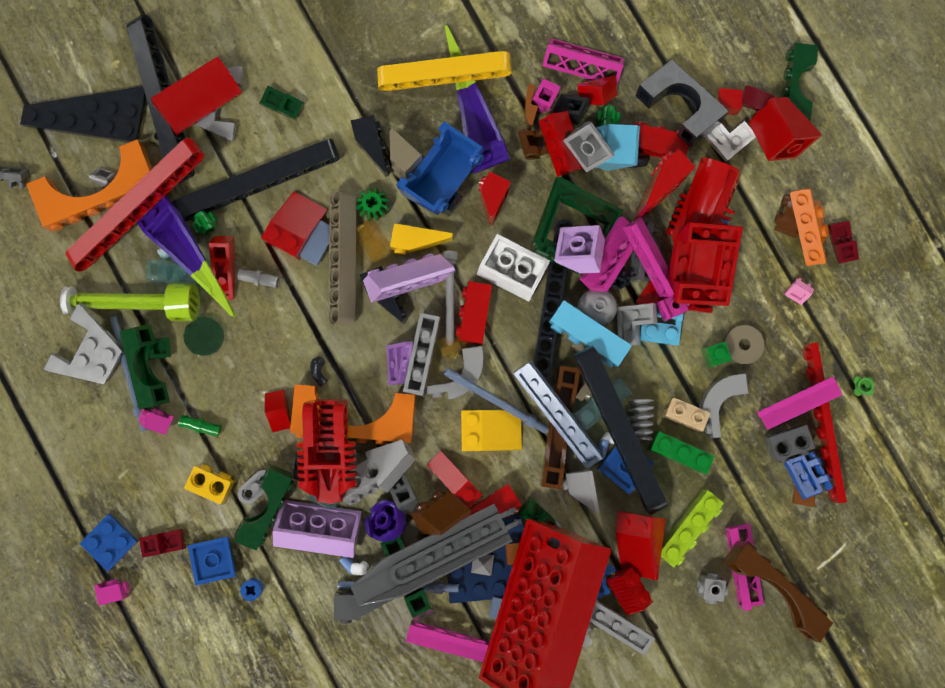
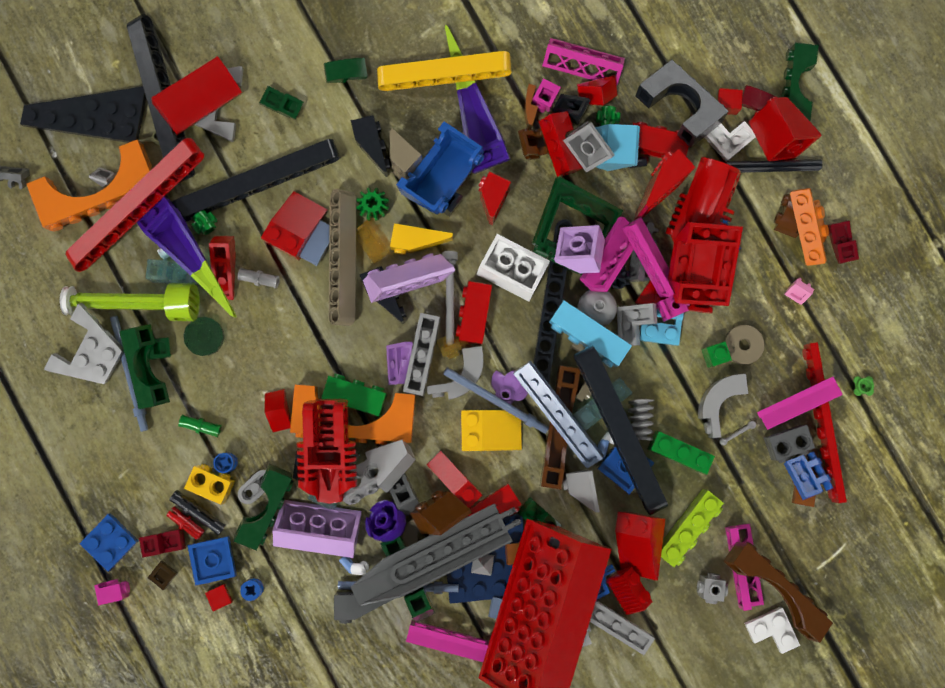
(155, 420): dark pink brick -> none
(162, 575): none -> dark brown plate
(185, 523): none -> red axle
(190, 507): none -> black pin
(218, 597): none -> red tile
(222, 460): none -> blue wheel
(315, 370): black arm -> none
(346, 69): none -> dark green slope
(358, 396): none -> green brick
(508, 384): none -> medium lavender plate
(686, 415): tan bracket -> none
(751, 425): none -> light grey hinge
(776, 625): none -> white plate
(777, 166): none -> black axle

